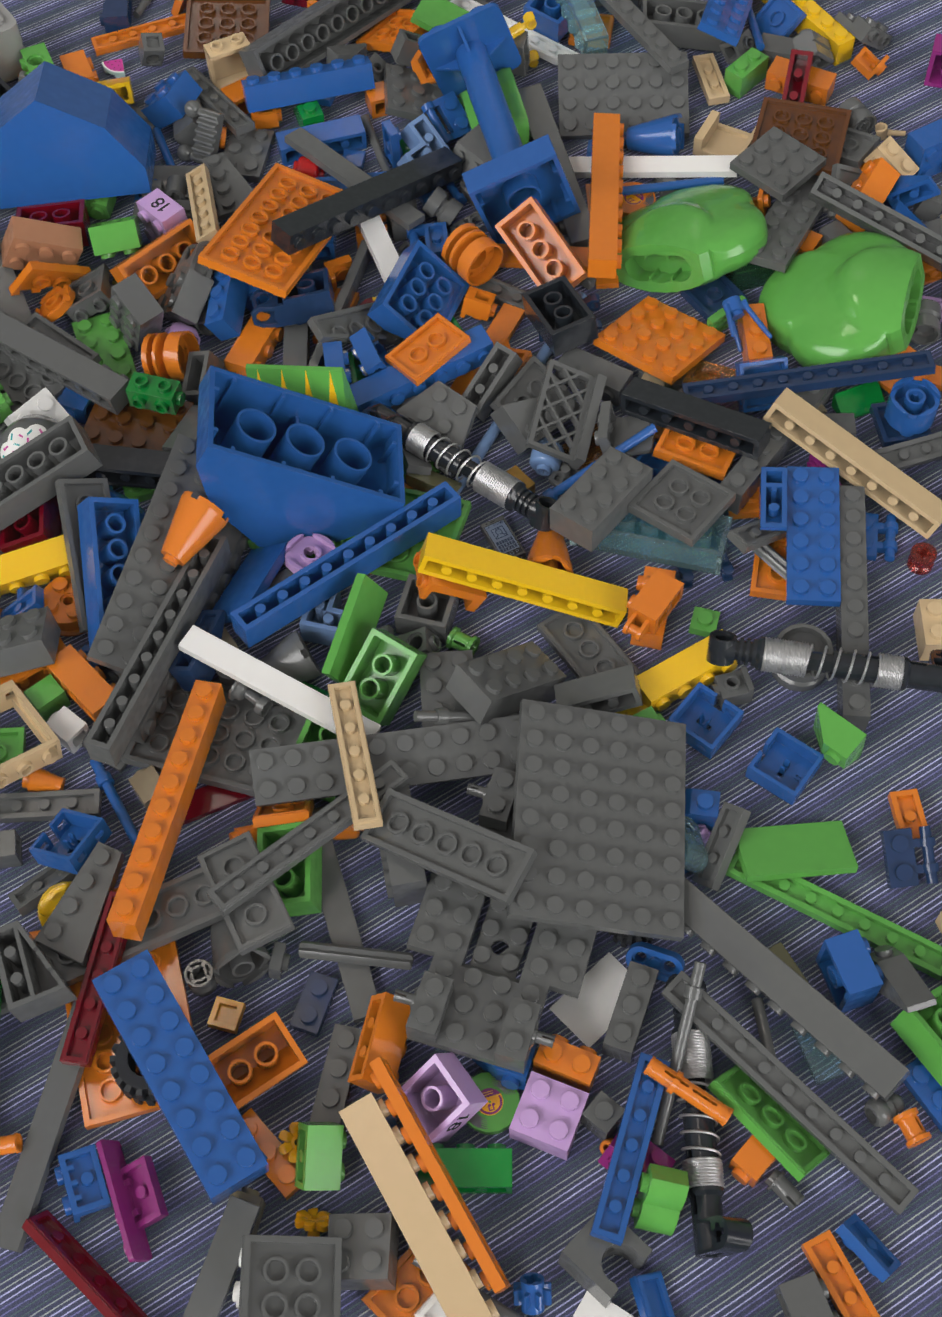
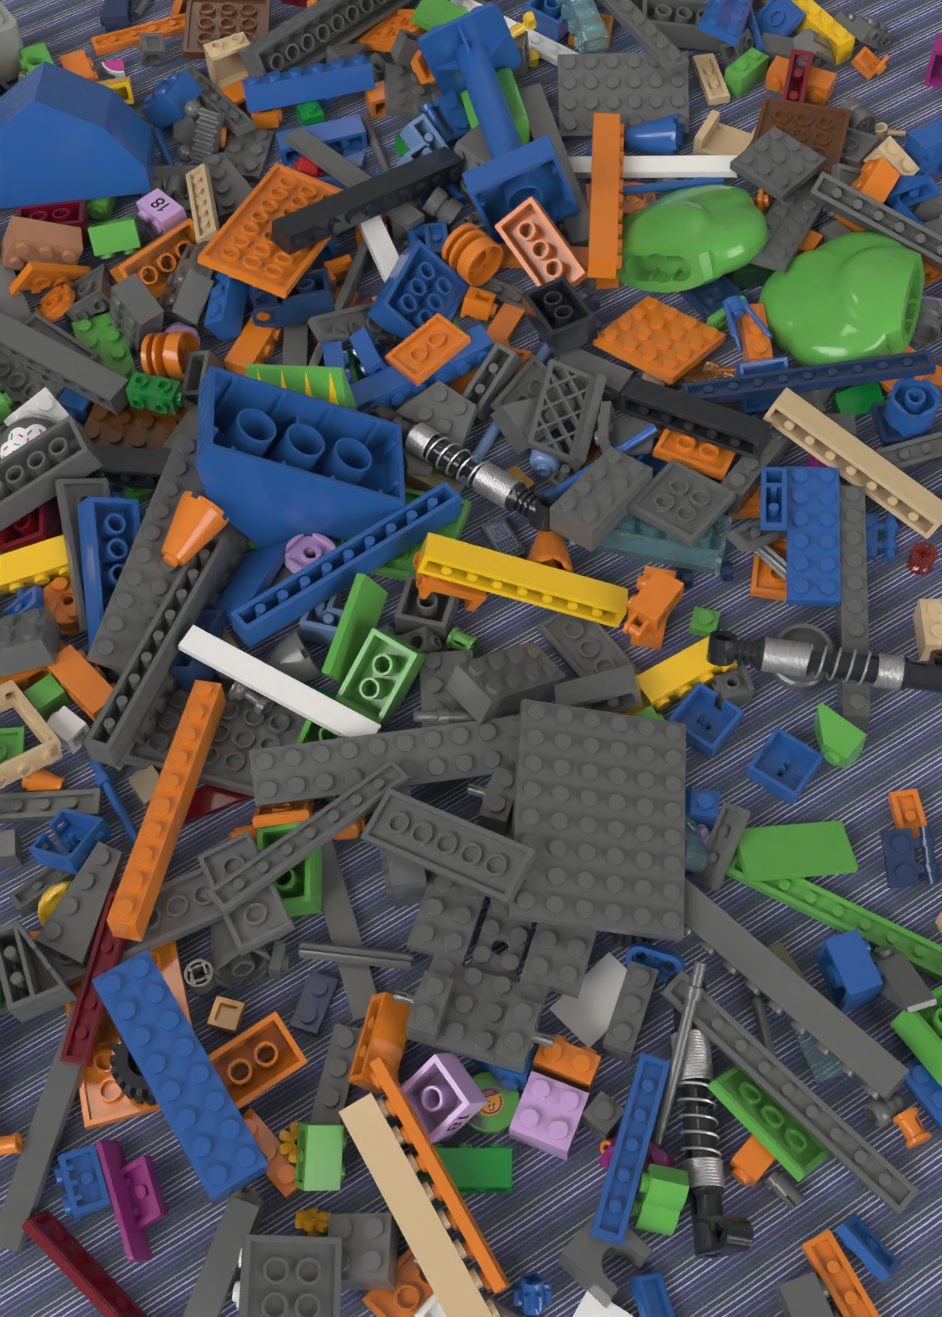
(355, 756): tan tile -> none
(392, 148): blue plate -> none
(693, 1094): orange pin -> none

